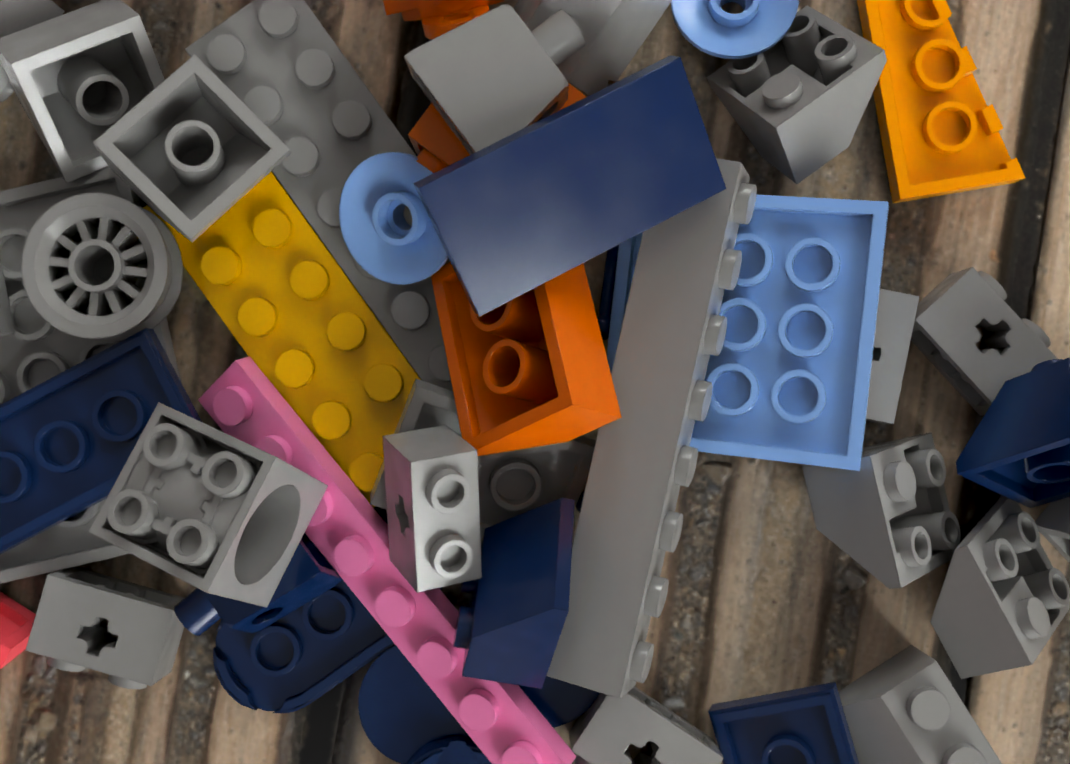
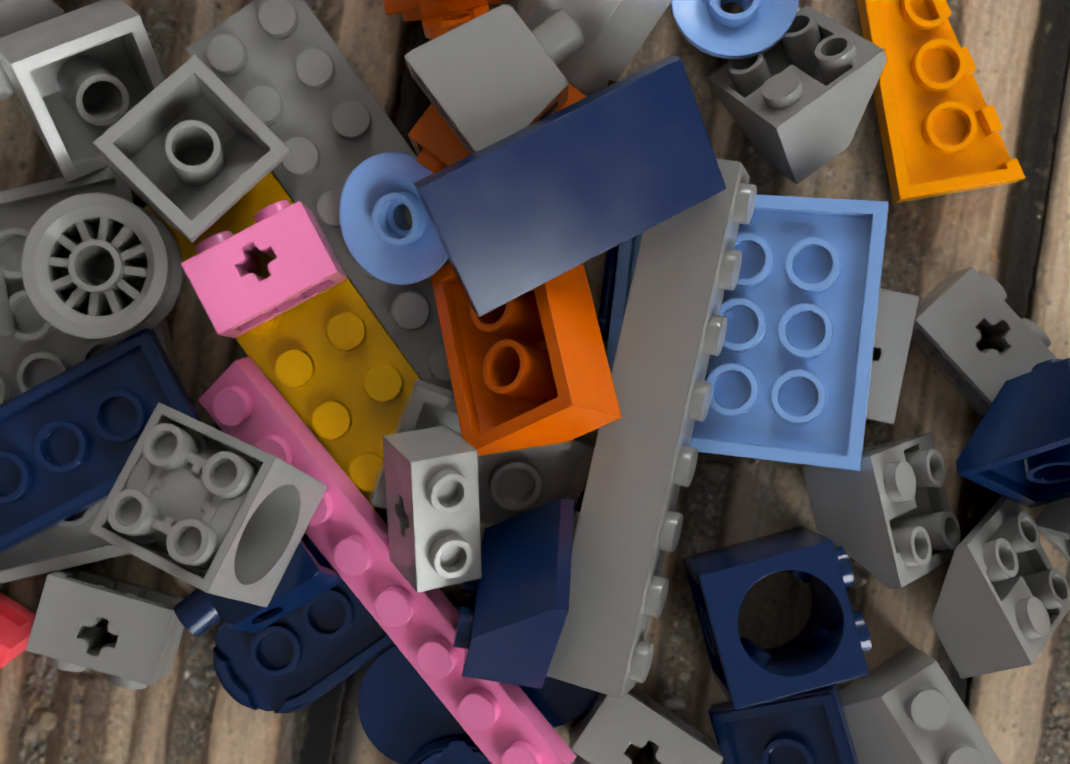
(242, 300): none -> bright pink brick
(821, 655): none -> dark blue brick

